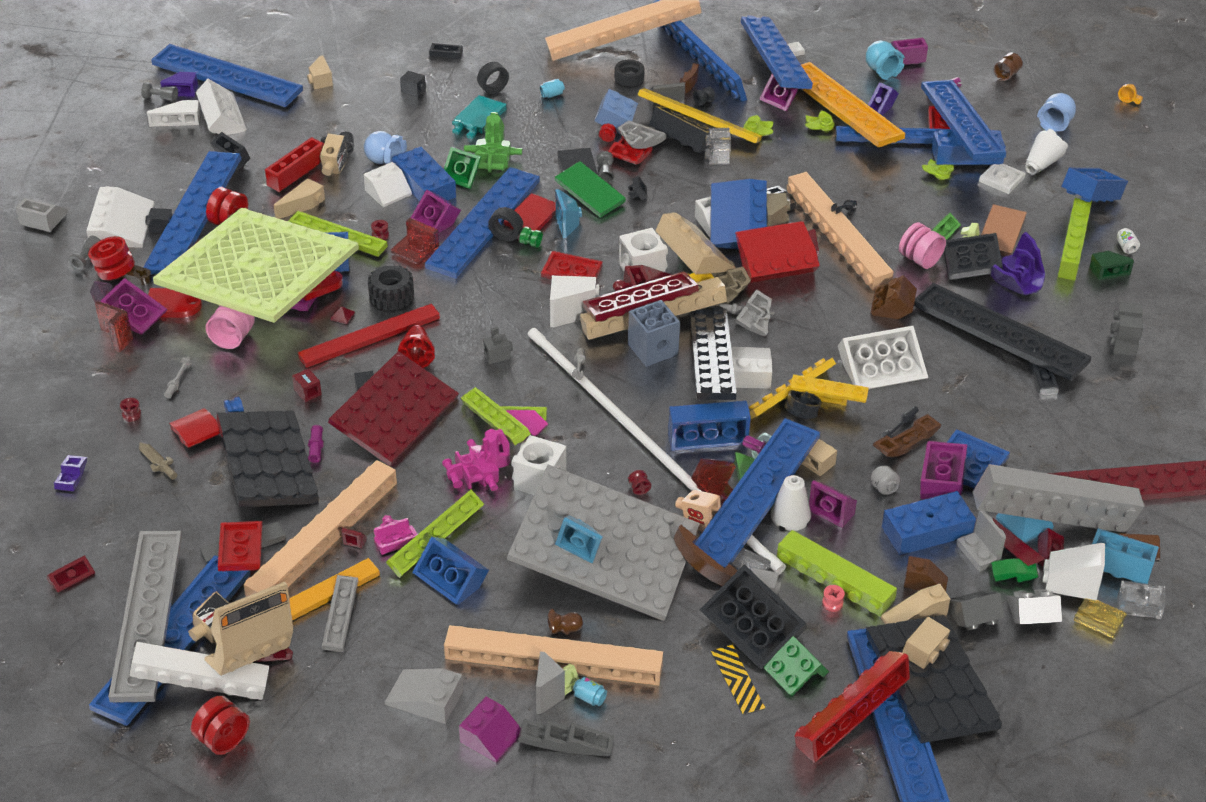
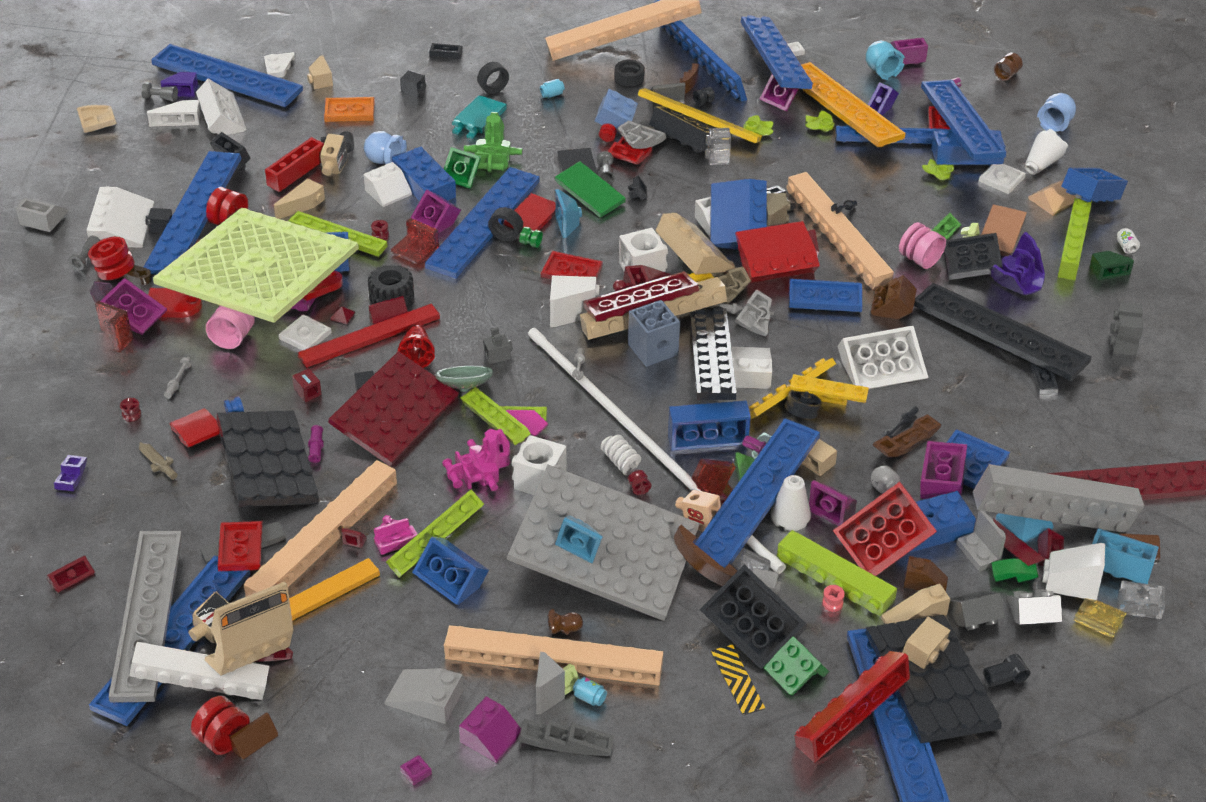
(96, 117): none -> tan plate
(254, 736): none -> reddish brown slope
(278, 63): none -> white wing
(305, 333): none -> white tile
(340, 613): light grey tile -> none
(349, 109): none -> orange tile
(387, 309): none -> dark red slope
(416, 770): none -> magenta tile
(464, 376): none -> sand green dish
(621, 454): none -> white piece
(825, 295): none -> blue plate
(885, 530): none -> red slope
(1010, 669): none -> black piece
(1053, 198): none -> light nougat slope
(1128, 93): light orange piece -> none

